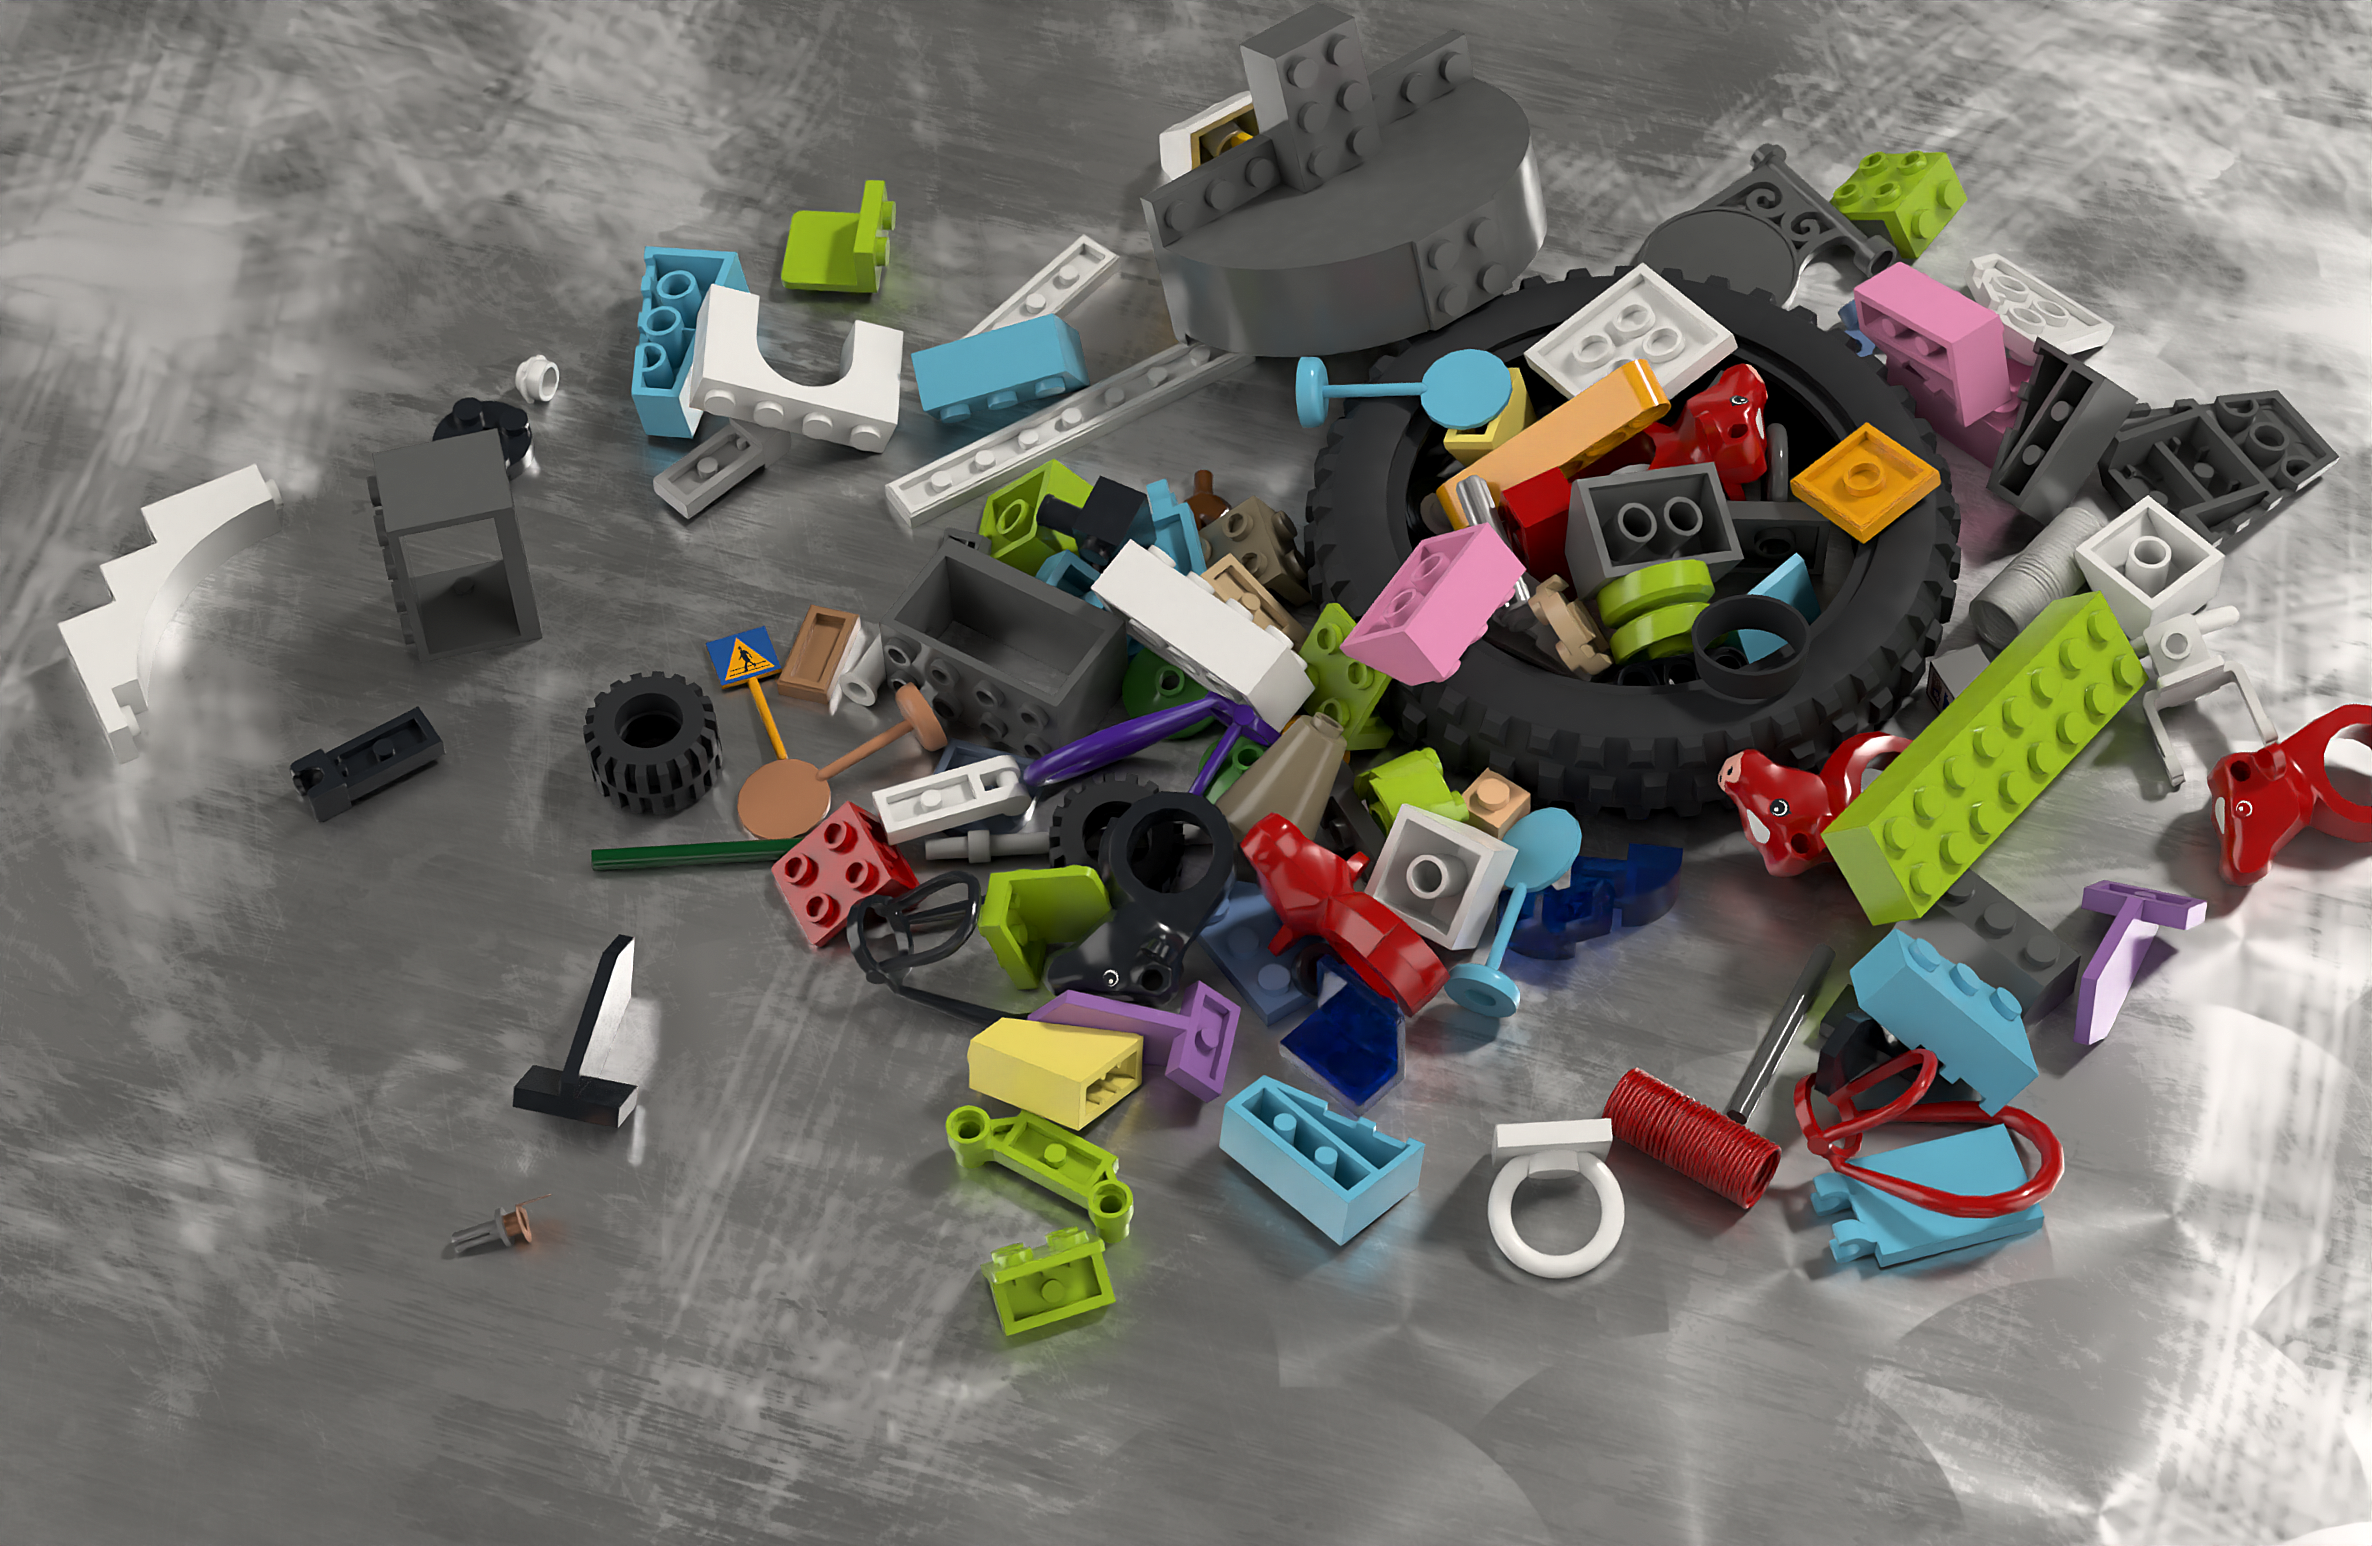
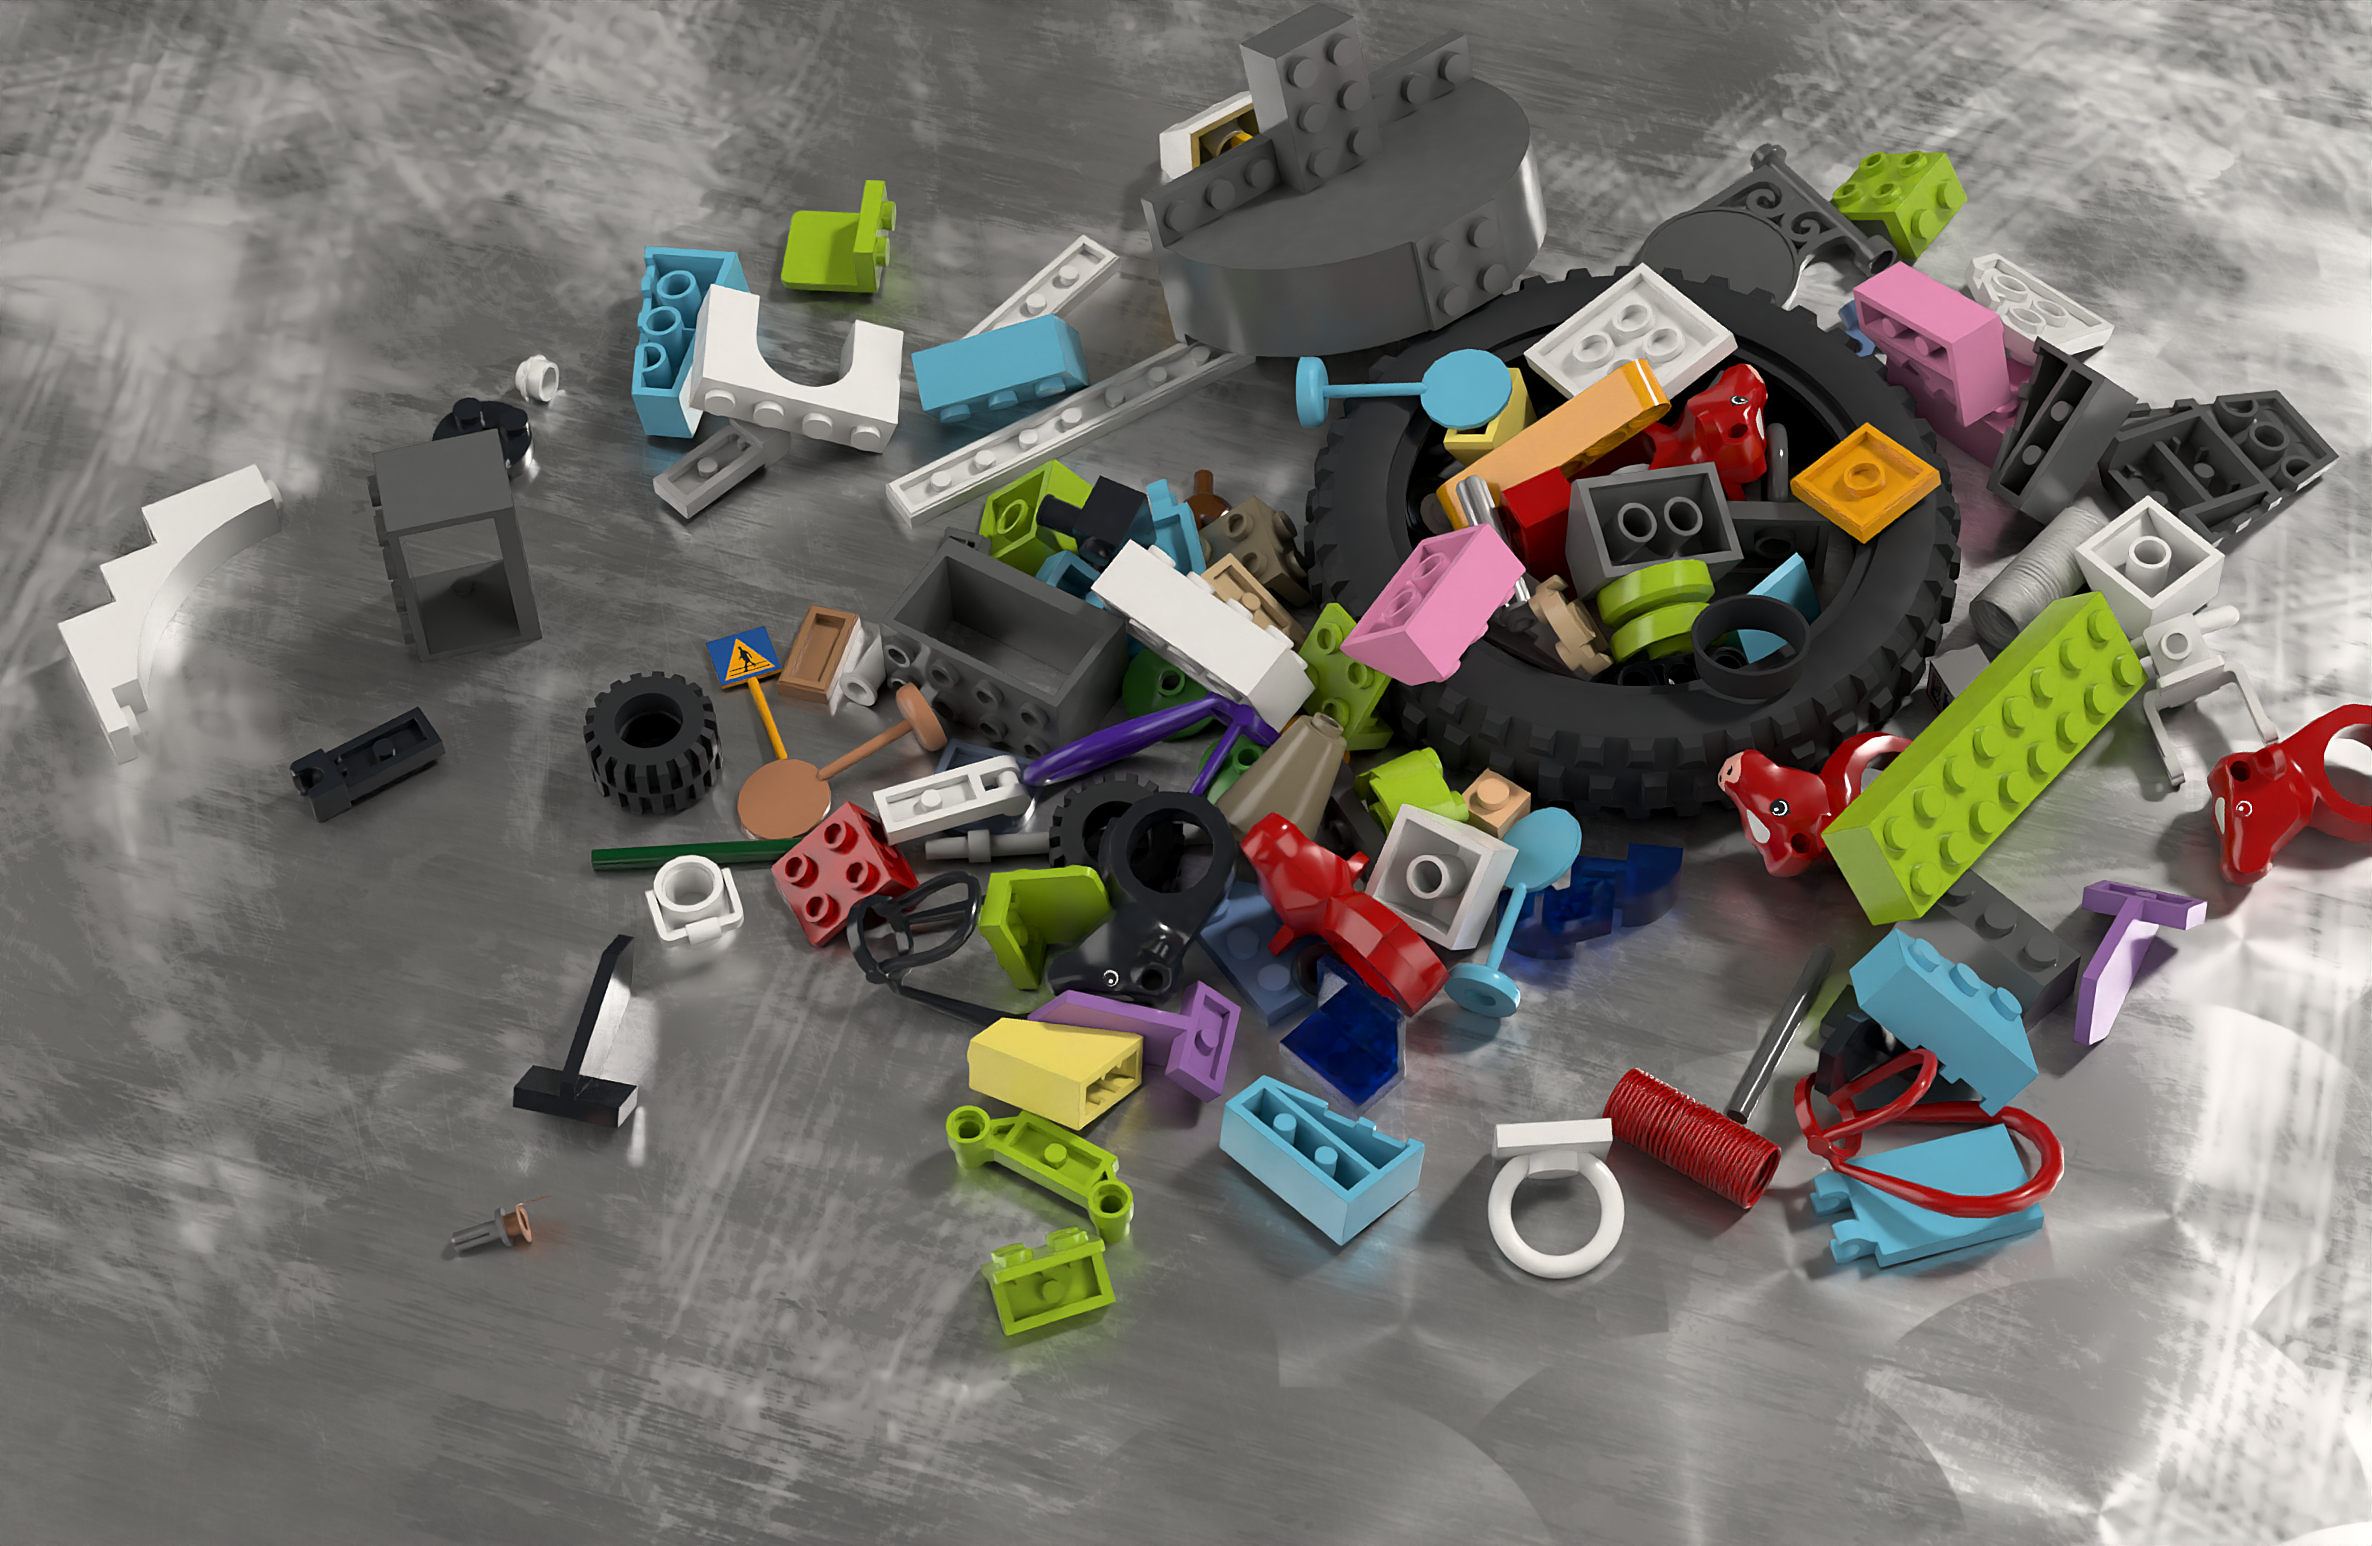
(692, 903): none -> white piece

